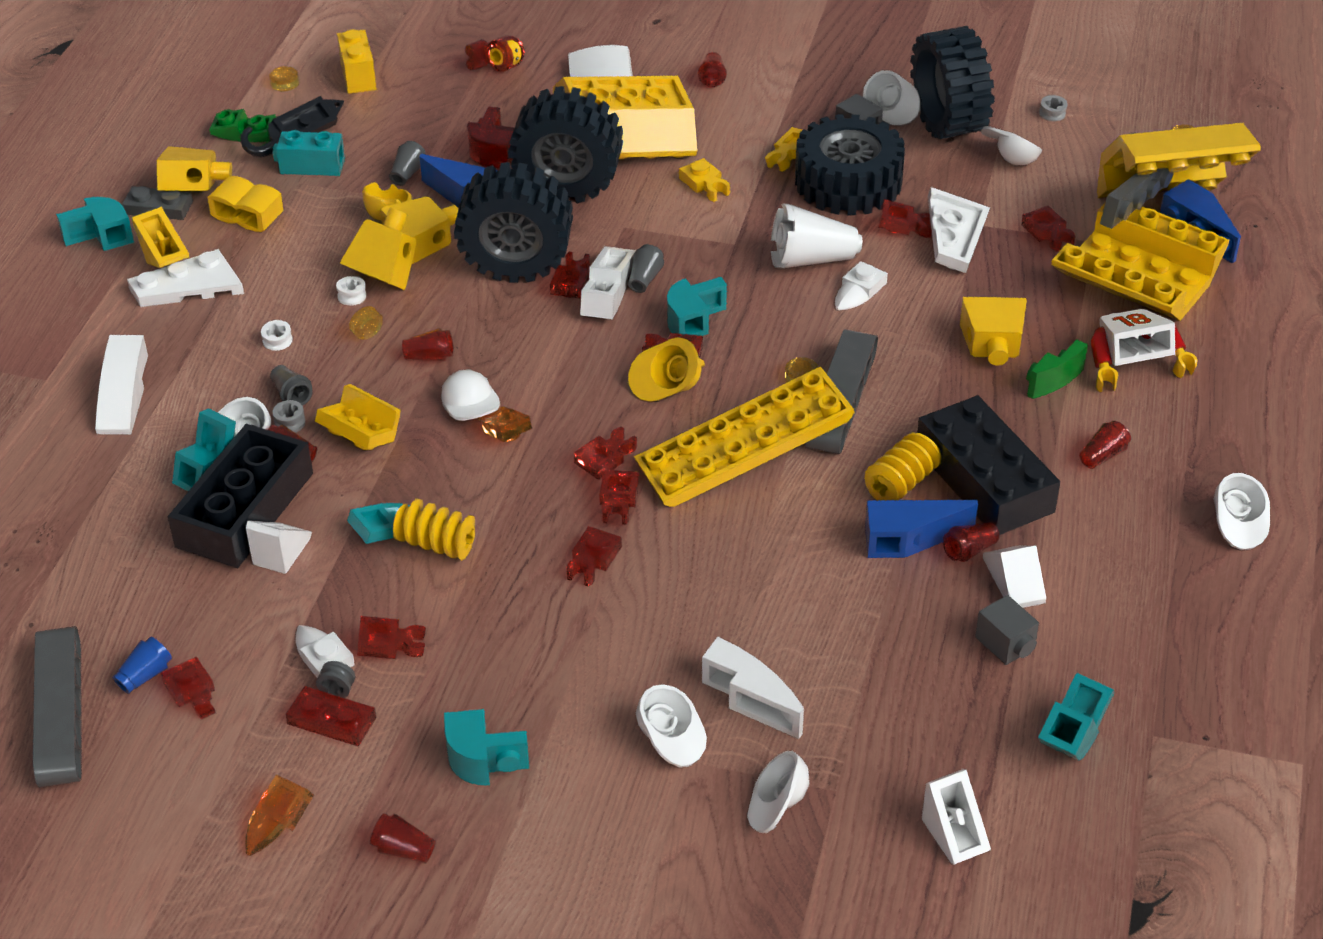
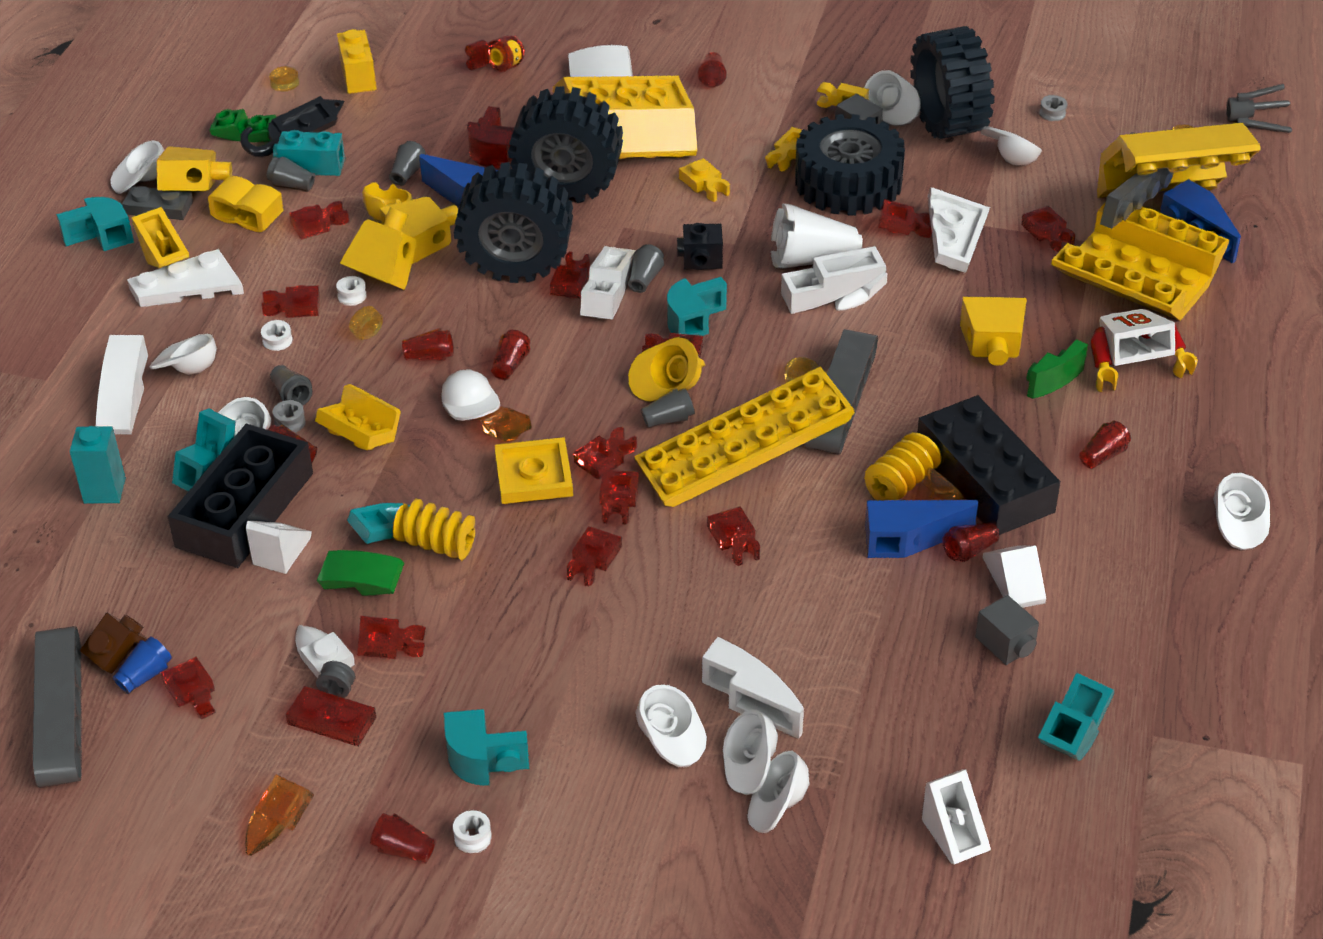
(97, 464): none -> teal brick
(112, 641): none -> reddish brown bracket
(137, 166): none -> white cap
(189, 355): none -> white cap
(289, 174): none -> dark grey cone
(295, 302): none -> clear red plate
(314, 221): none -> clear red plate
(364, 570): none -> green slope
(469, 820): none -> white bush
(510, 353): none -> clear red cone
(533, 470): none -> yellow plate
(670, 408): none -> dark grey cone
(701, 246): none -> black brick
(734, 531): none -> clear red plate
(749, 751): none -> white cap
(830, 278): none -> white slope
(838, 95): none -> yellow plate
(941, 487): none -> clear orange plate
(1243, 107): none -> dark grey plant

